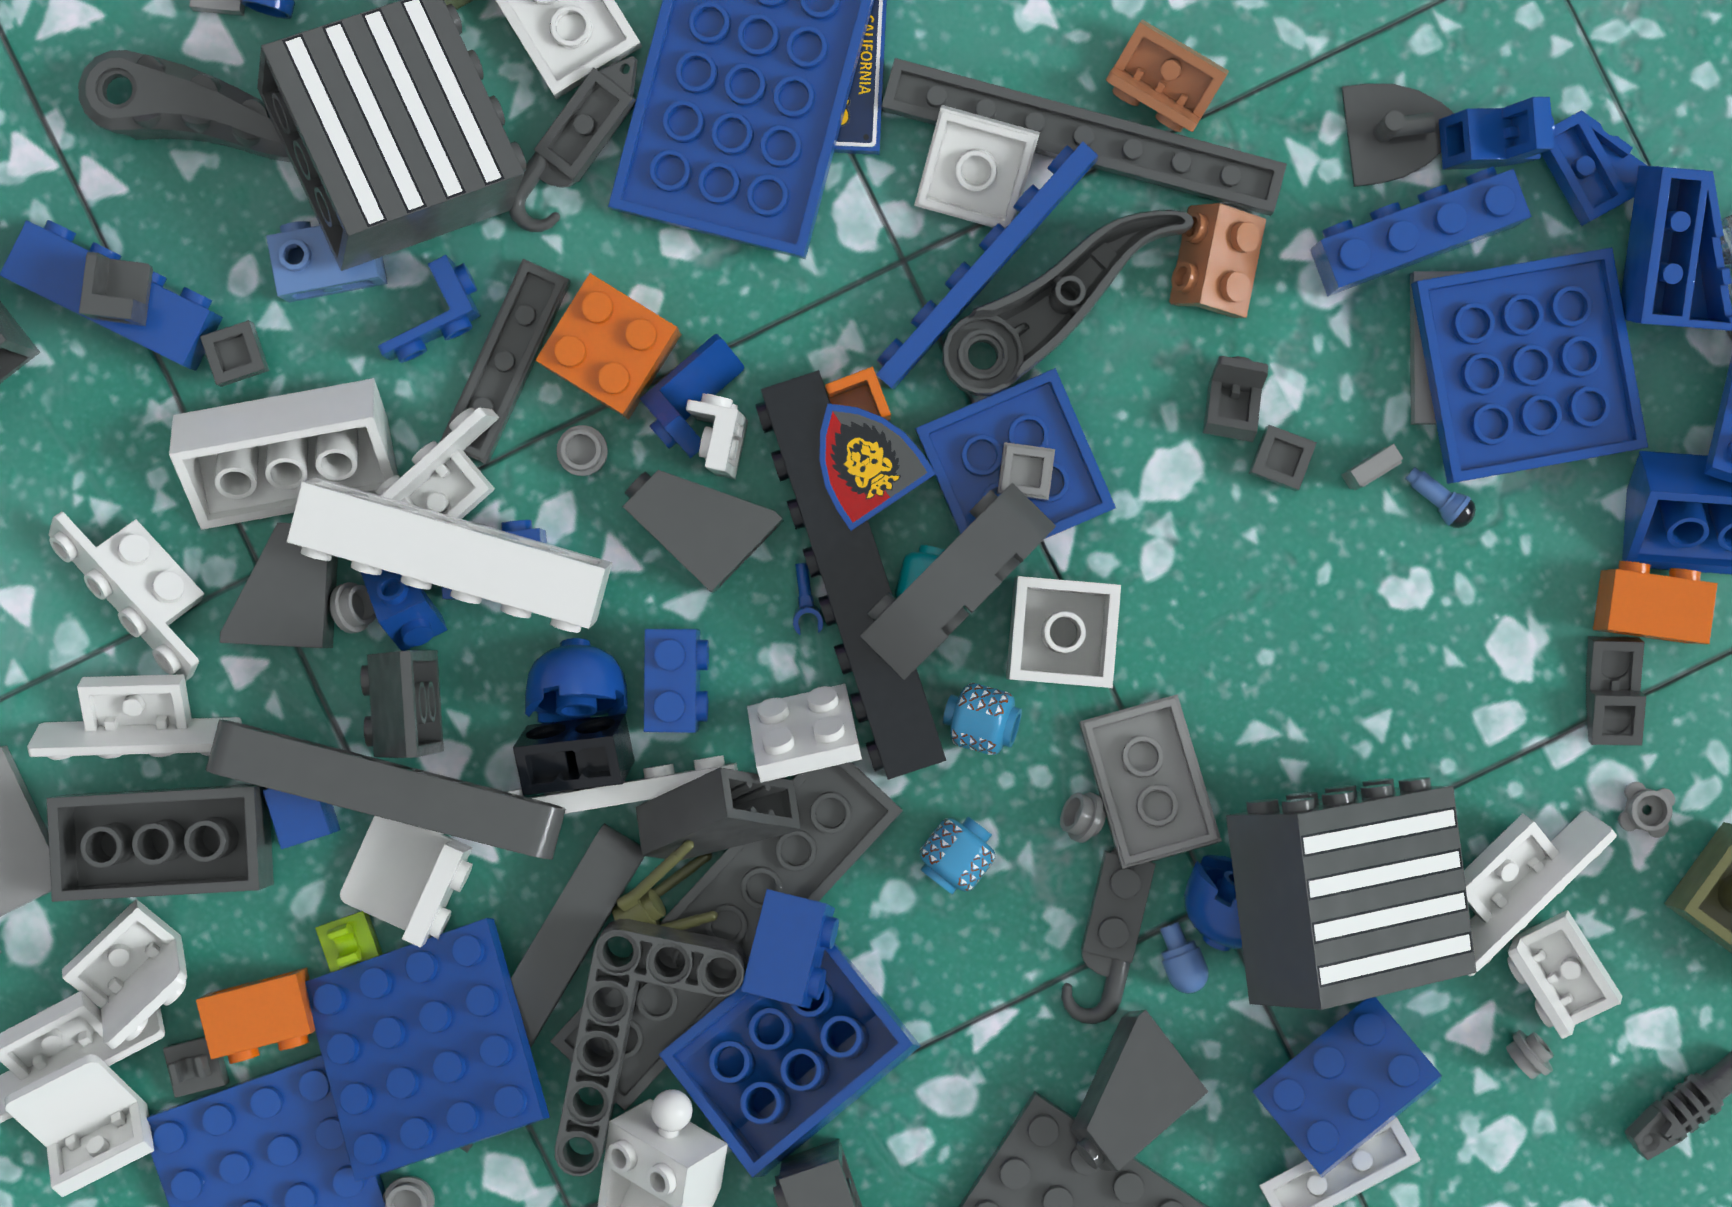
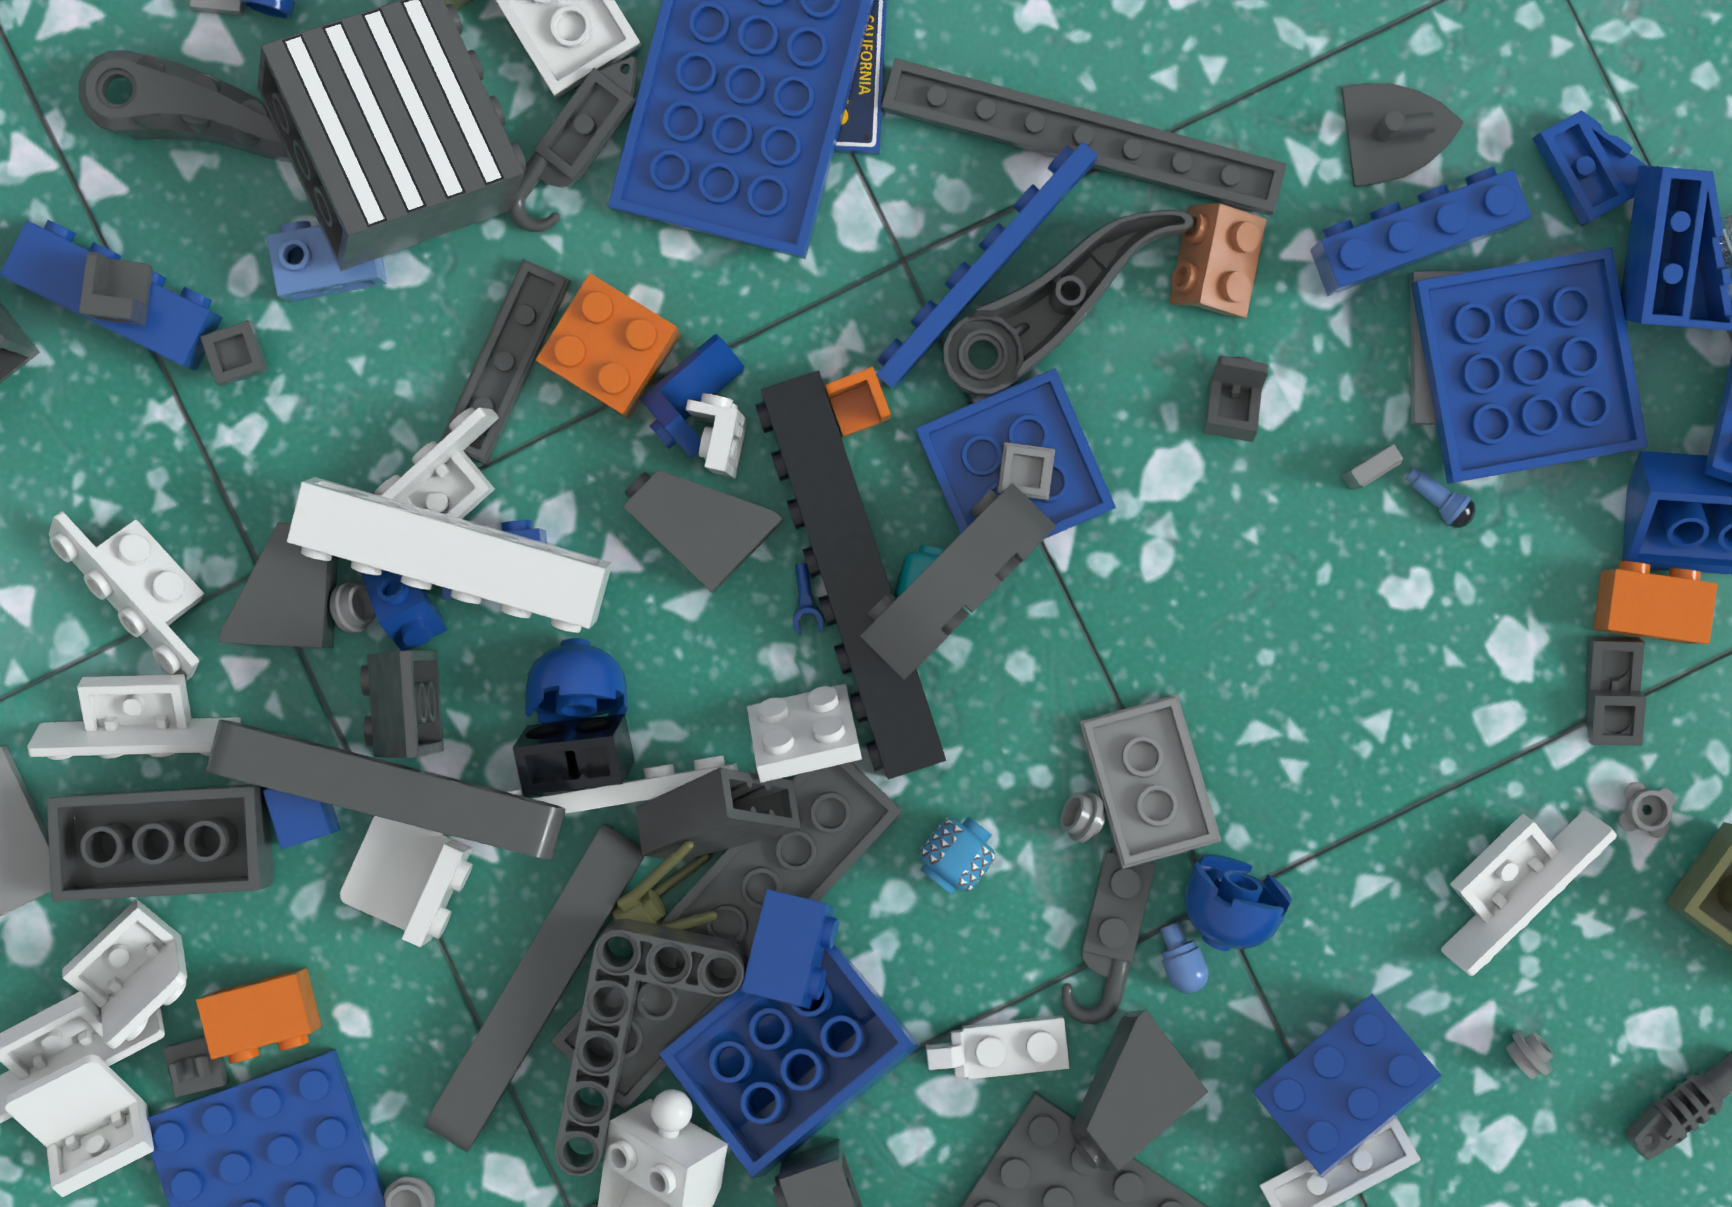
(255, 454): white slope -> none
(348, 940): lime tile -> none
(425, 1050): blue plate -> none
(456, 288): blue bracket -> none
(582, 450): light grey plate -> none
(673, 680): blue brick -> none
(867, 463): shield -> none
(976, 167): white tile -> none
(982, 718): dark azure head -> none
(1003, 1048): none -> white hinge
(1063, 631): white brick -> none
(1166, 77): nougat bracket -> none
(1282, 458): dark grey plate -> none
(1350, 893): dark grey brick -> none
(1497, 135): blue brick -> none
(1562, 973): white bracket -> none

